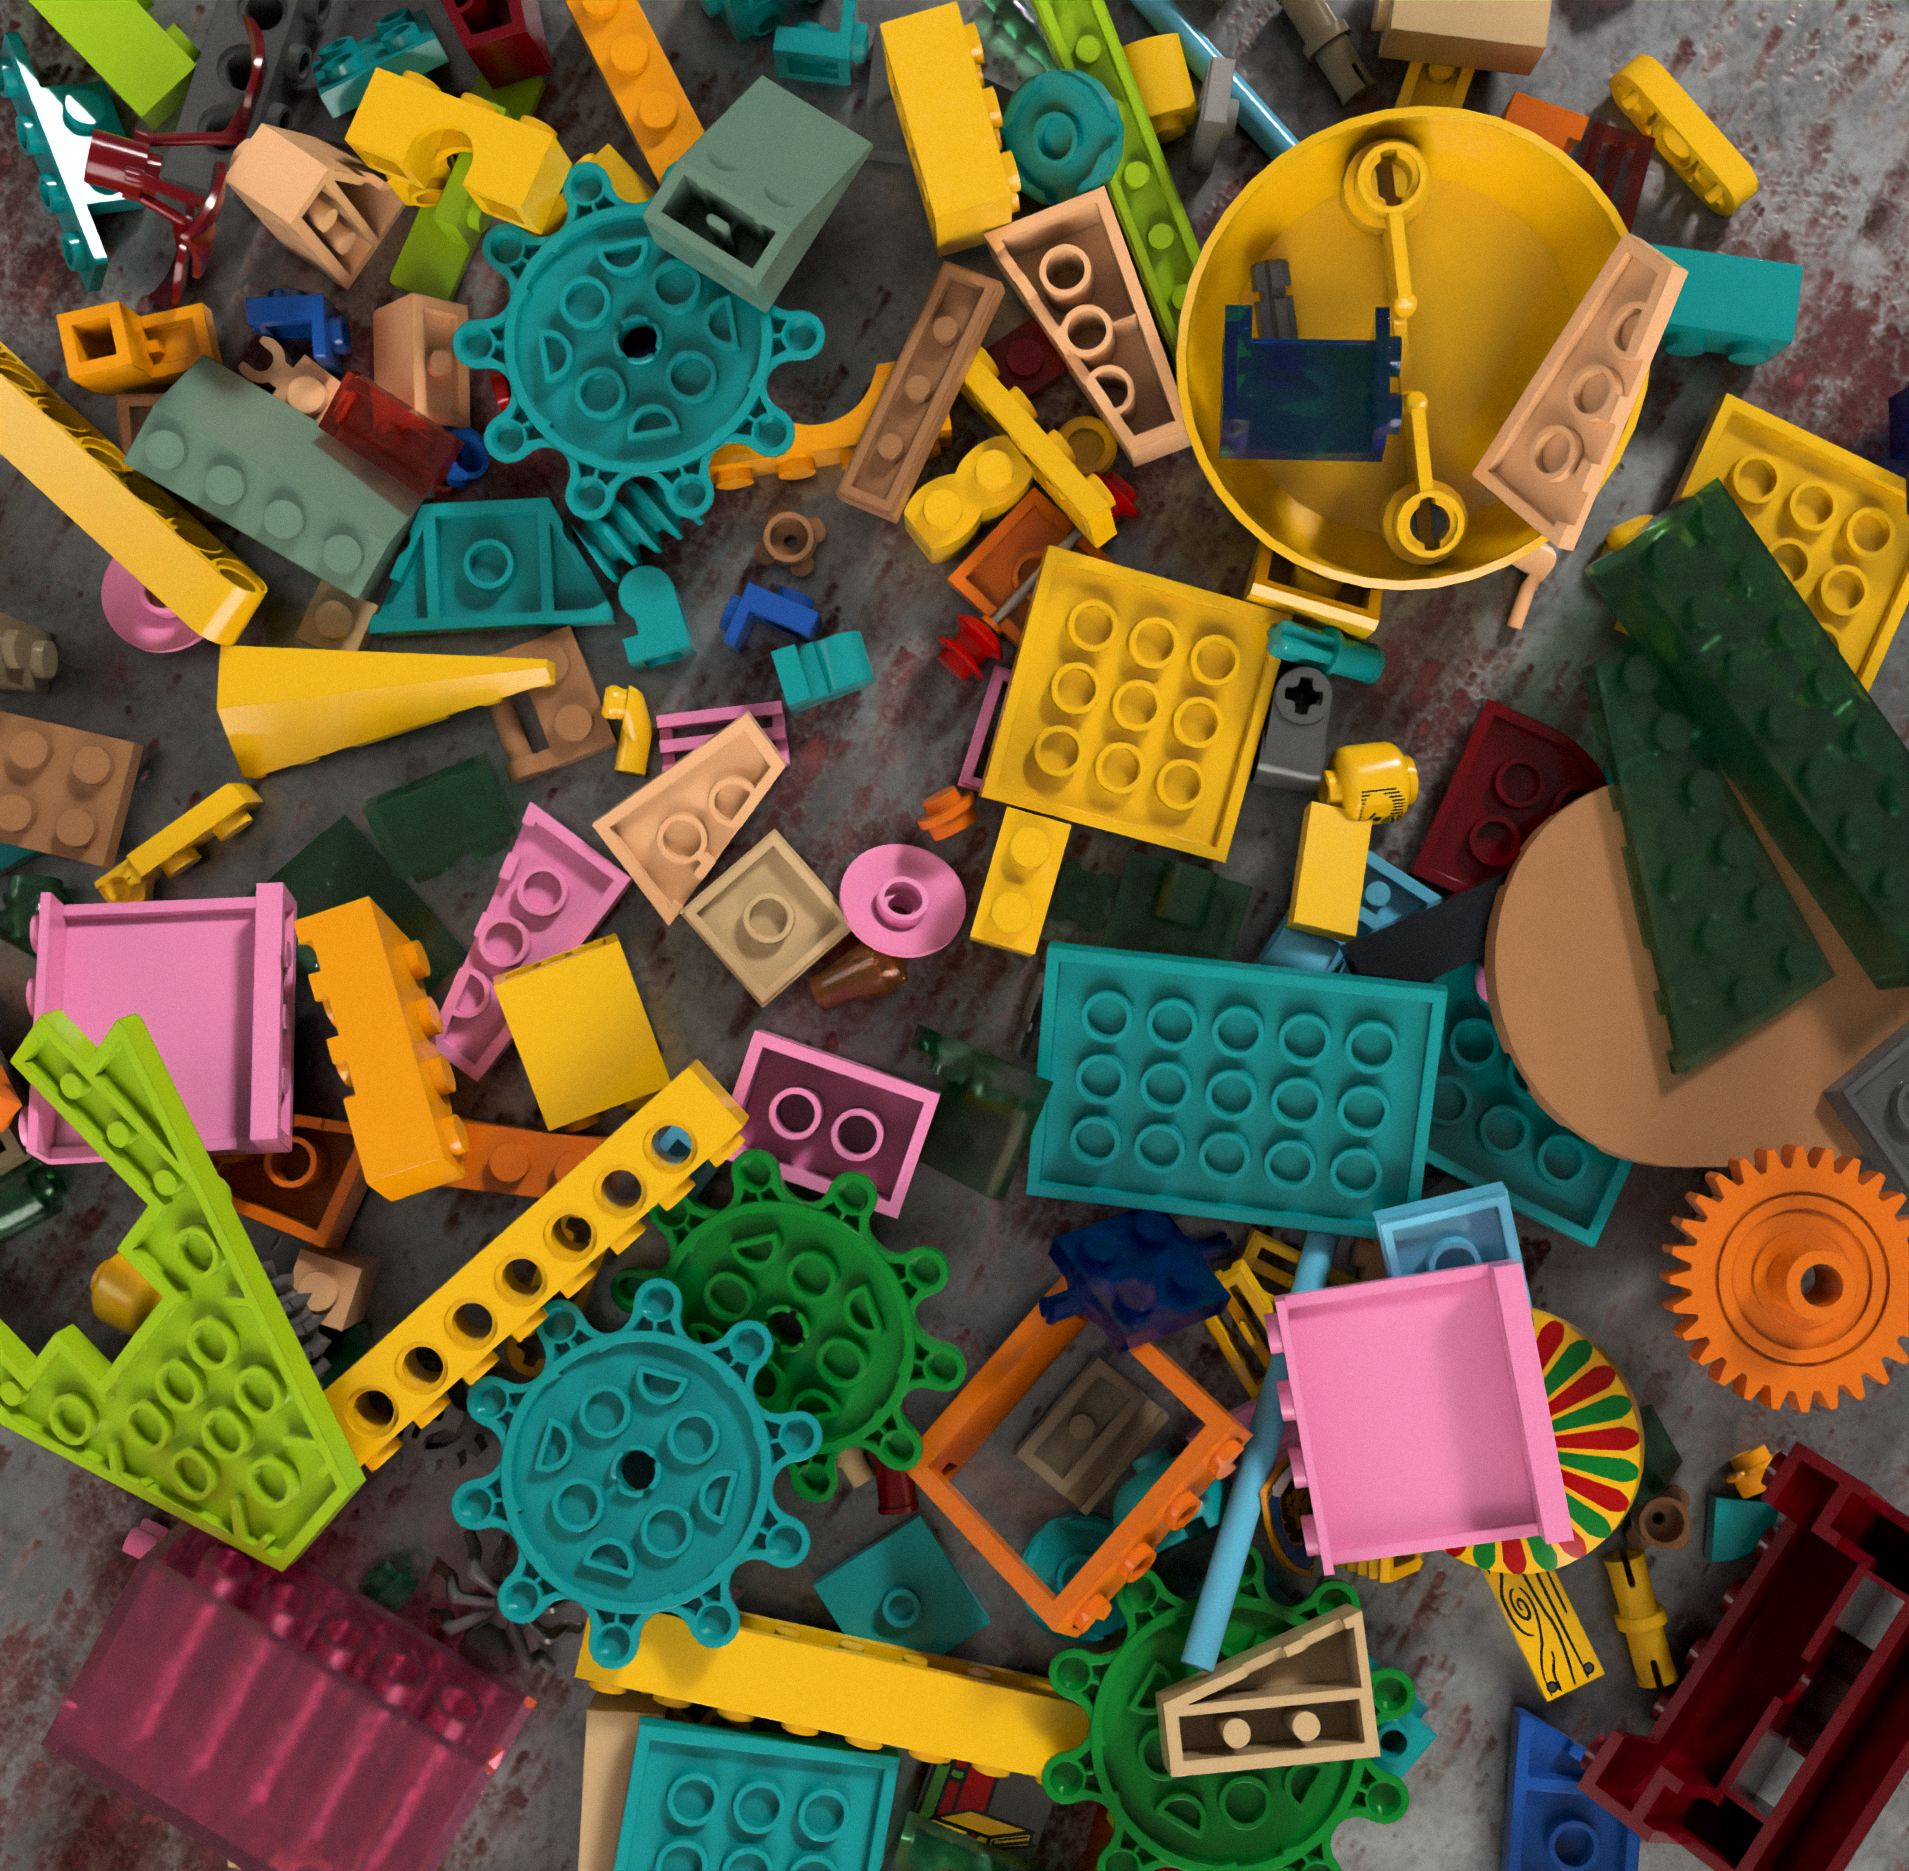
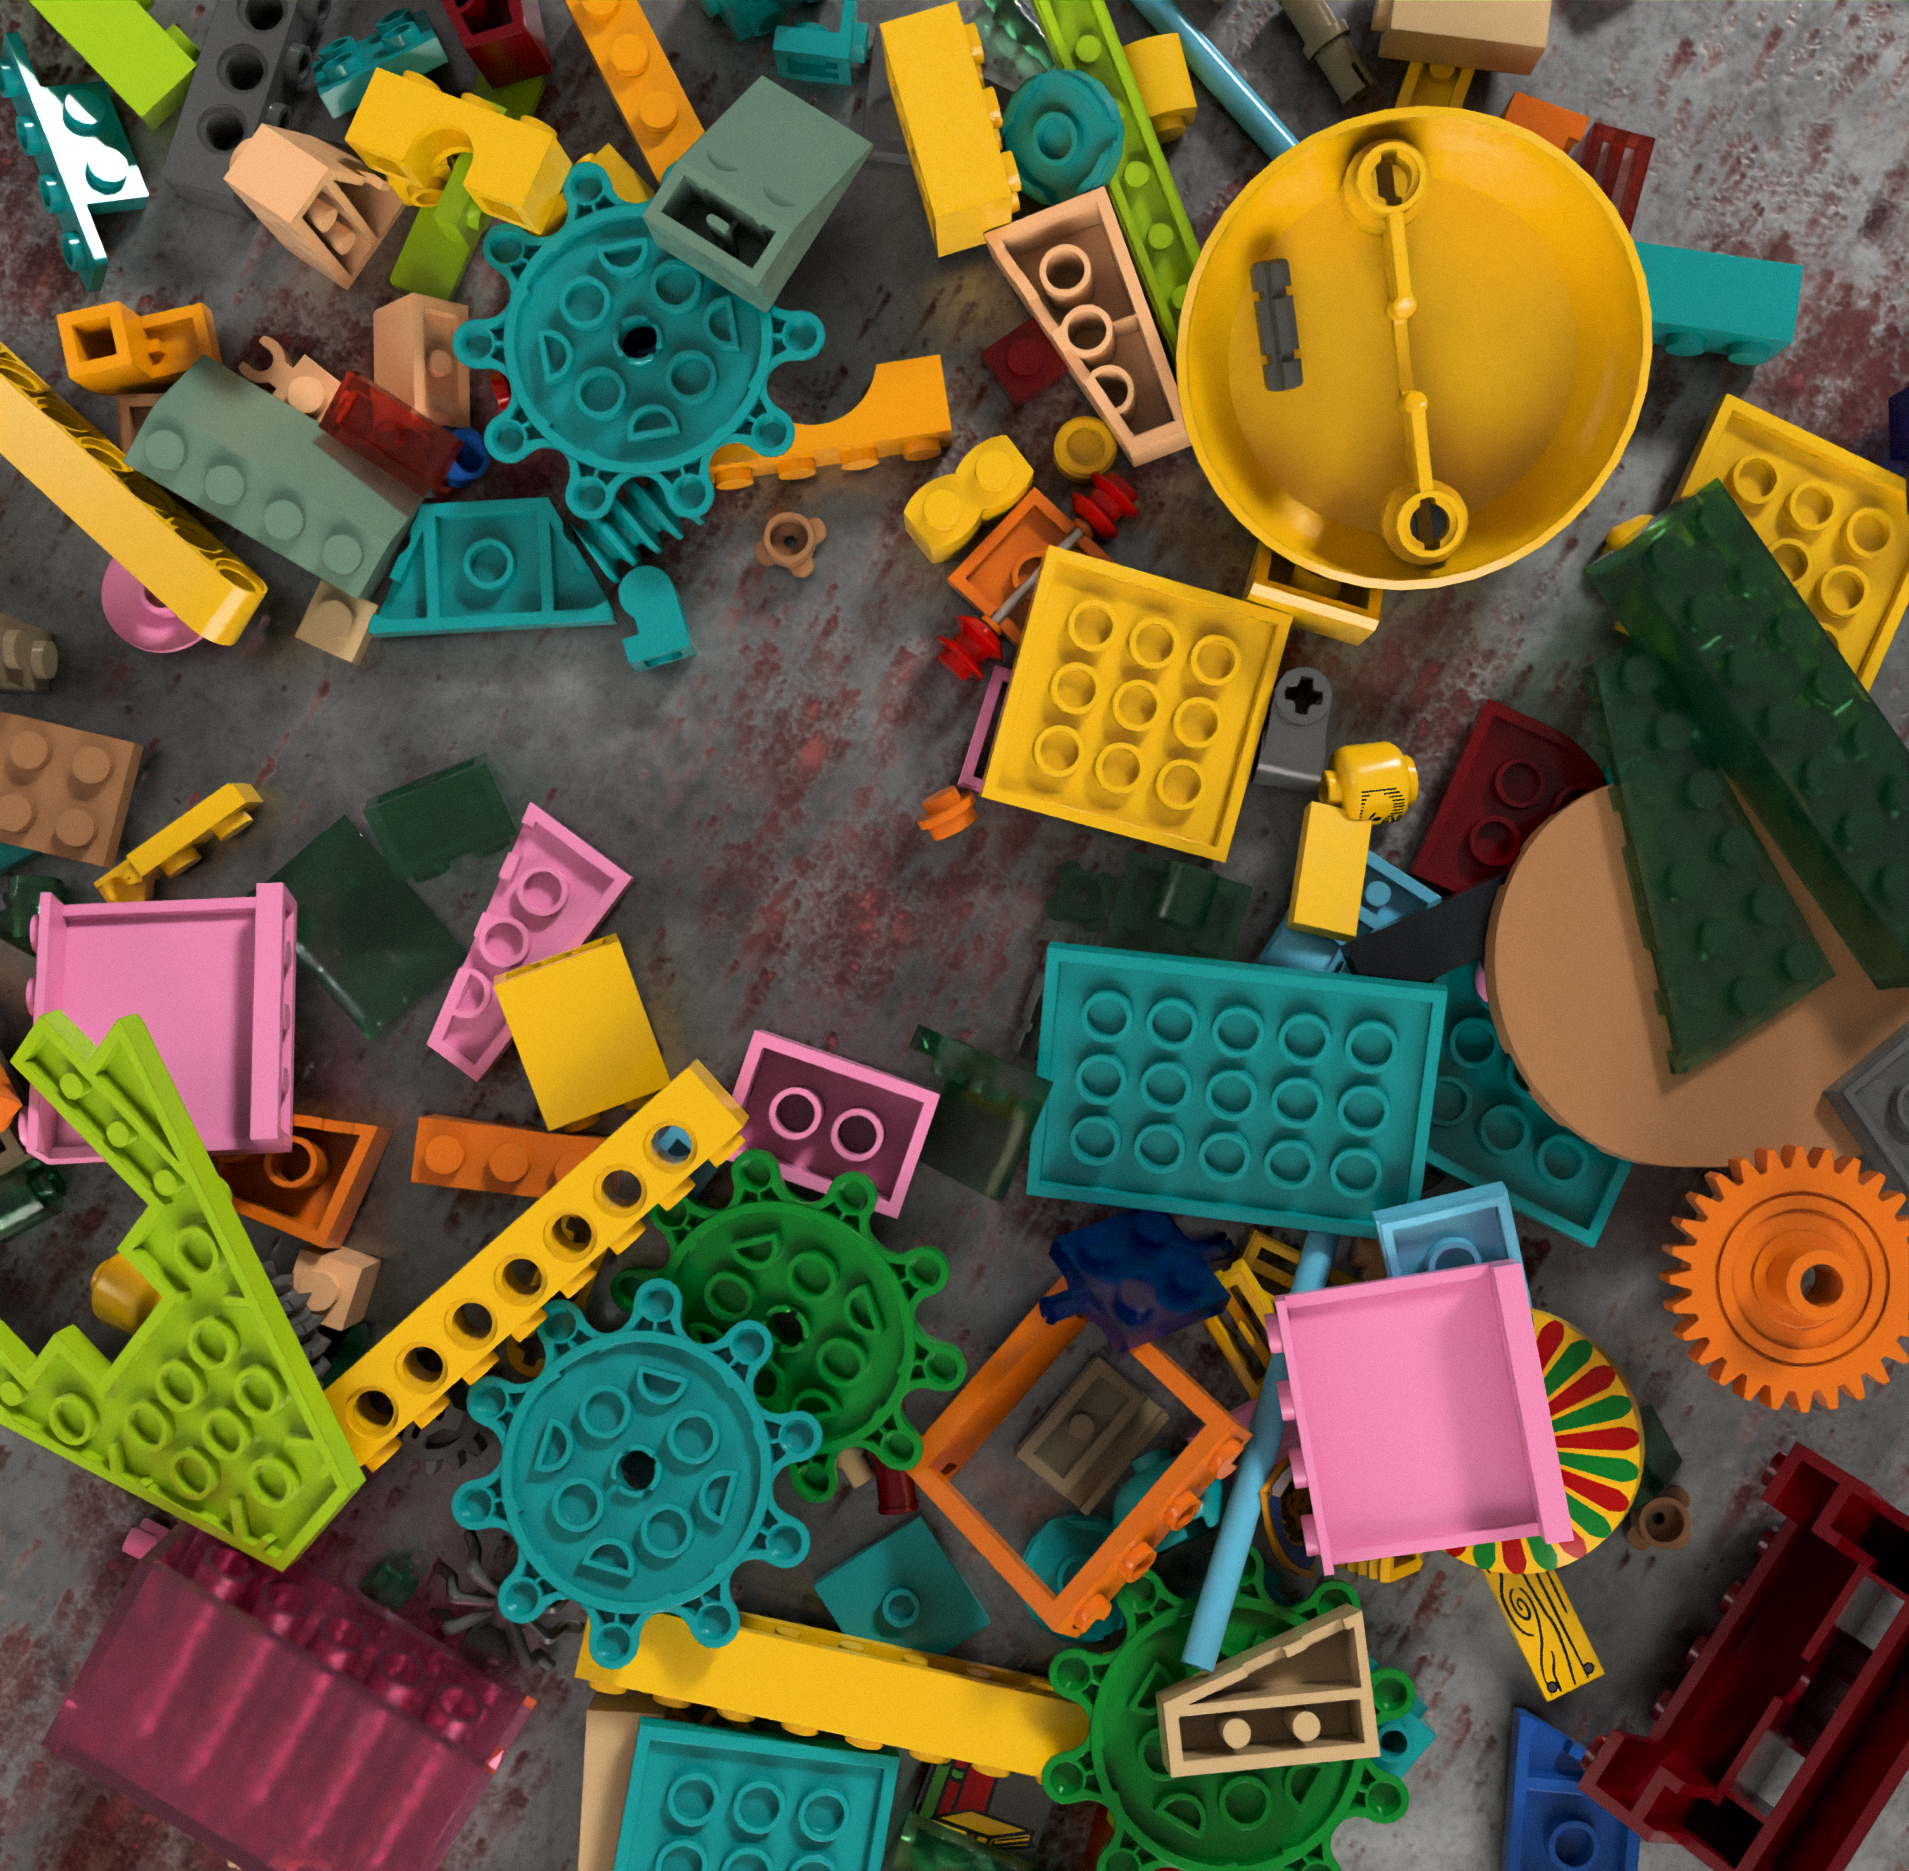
(134, 171): dark red plant -> none
(300, 316): blue bracket -> none
(311, 702): yellow wedge -> none
(386, 1048): light orange wedge -> none
(565, 710): medium nougat plate -> none
(635, 728): yellow arm -> none
(669, 722): bright pink tile -> none
(690, 812): light nougat wing -> none
(768, 918): tan plate -> none
(782, 611): blue bracket -> none
(823, 670): teal leg -> none
(858, 977): clear orange cone -> none
(906, 879): bright pink dish -> none
(920, 391): medium nougat tile -> none
(1020, 882): yellow brick -> none
(1050, 456): yellow plate -> none
(1214, 116): light grey plate -> none
(1307, 393): panel -> none
(1326, 651): teal axle -> none
(1537, 567): light nougat hand -> none
(1578, 402): light nougat wing -> none
(1640, 1618): yellow pin -> none
(1683, 135): yellow beam -> none
(1735, 1525): teal tile -> none
(1749, 1470): light orange plate -> none

